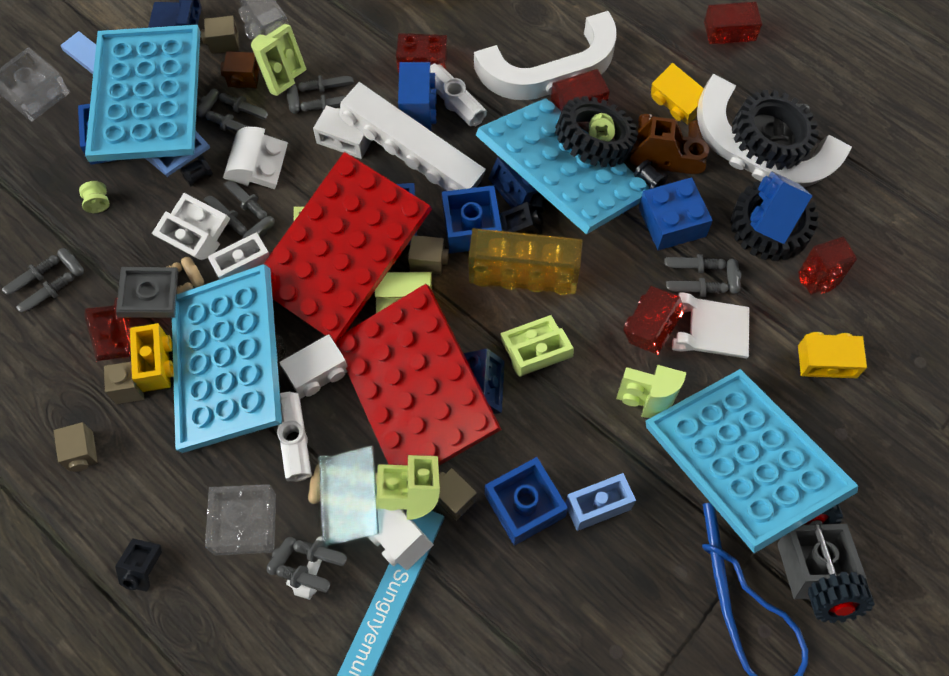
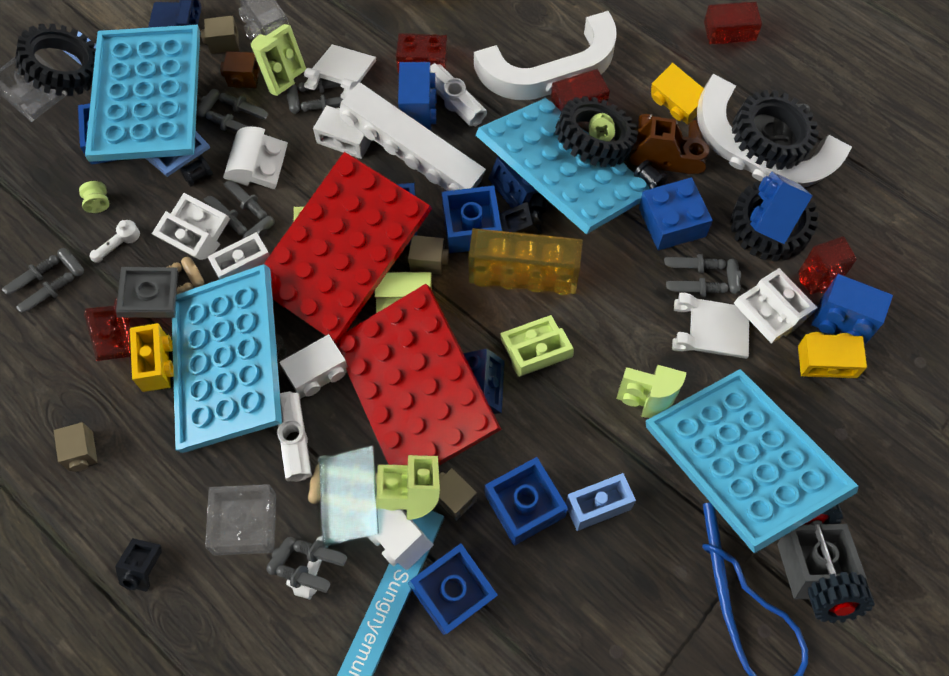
(49, 78): none -> black tyre
(120, 385): dark tan brick -> none
(126, 232): none -> white piece
(340, 66): none -> white flag
(452, 589): none -> blue brick
(654, 319): clear red brick -> none
(775, 306): none -> white brick
(851, 308): none -> blue brick

